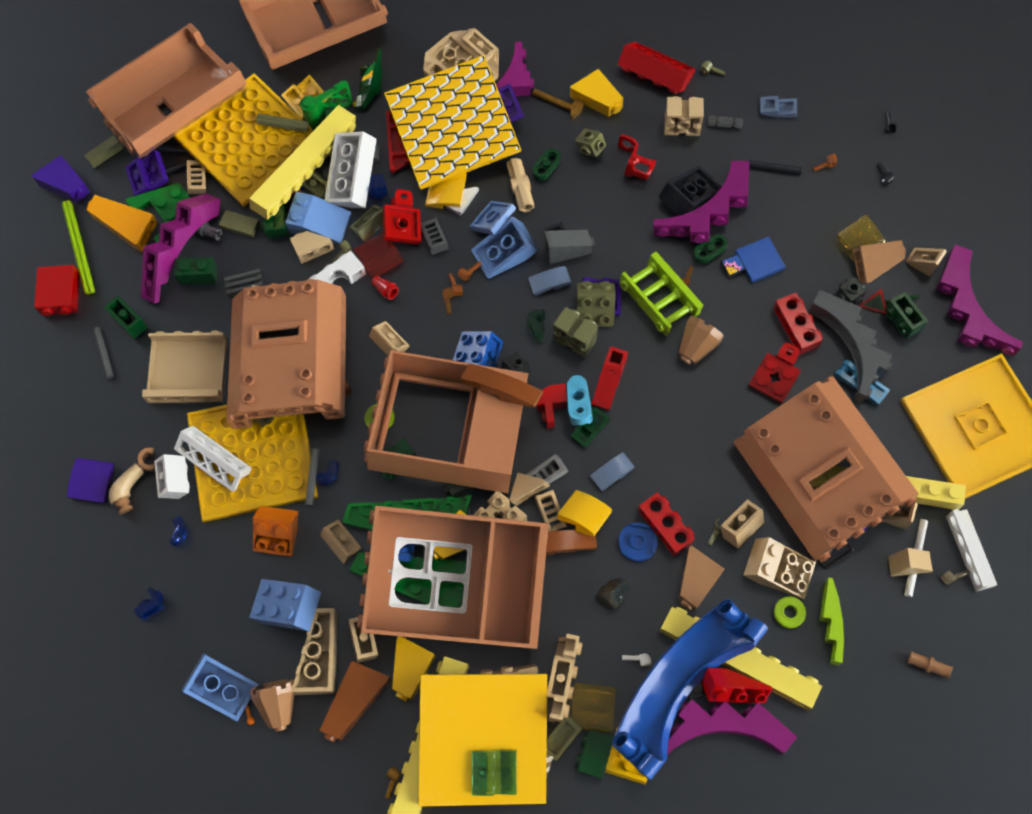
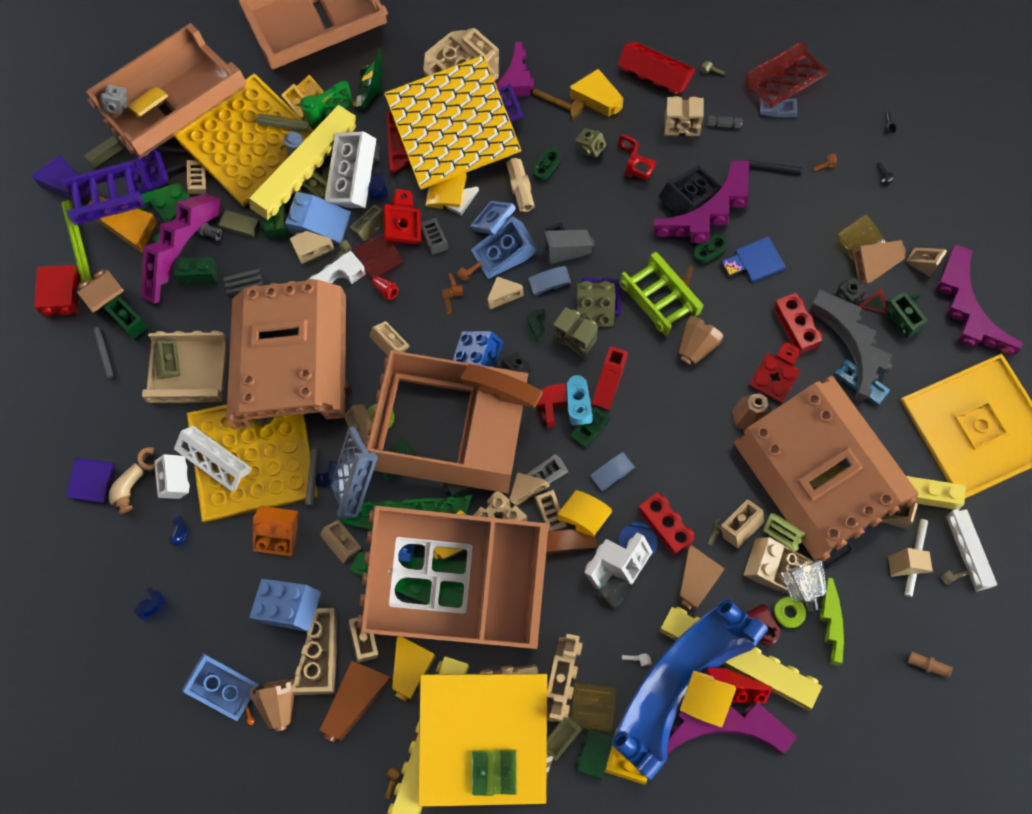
(99, 290): none -> medium nougat slope
(106, 208): none -> dark purple fence
(114, 99): none -> light grey brick
(146, 101): none -> yellow slope
(166, 359): none -> olive slope
(292, 142): none -> sand blue brick
(352, 475): none -> sand blue fence
(359, 418): none -> tan slope
(503, 292): none -> tan slope
(618, 561): none -> white bracket
(707, 698): none -> yellow slope
(750, 410): none -> medium nougat cone
(763, 614): none -> dark red piece
(777, 66): none -> clear red fence
(797, 539): none -> yellowish green tile
(806, 583): none -> clear torso

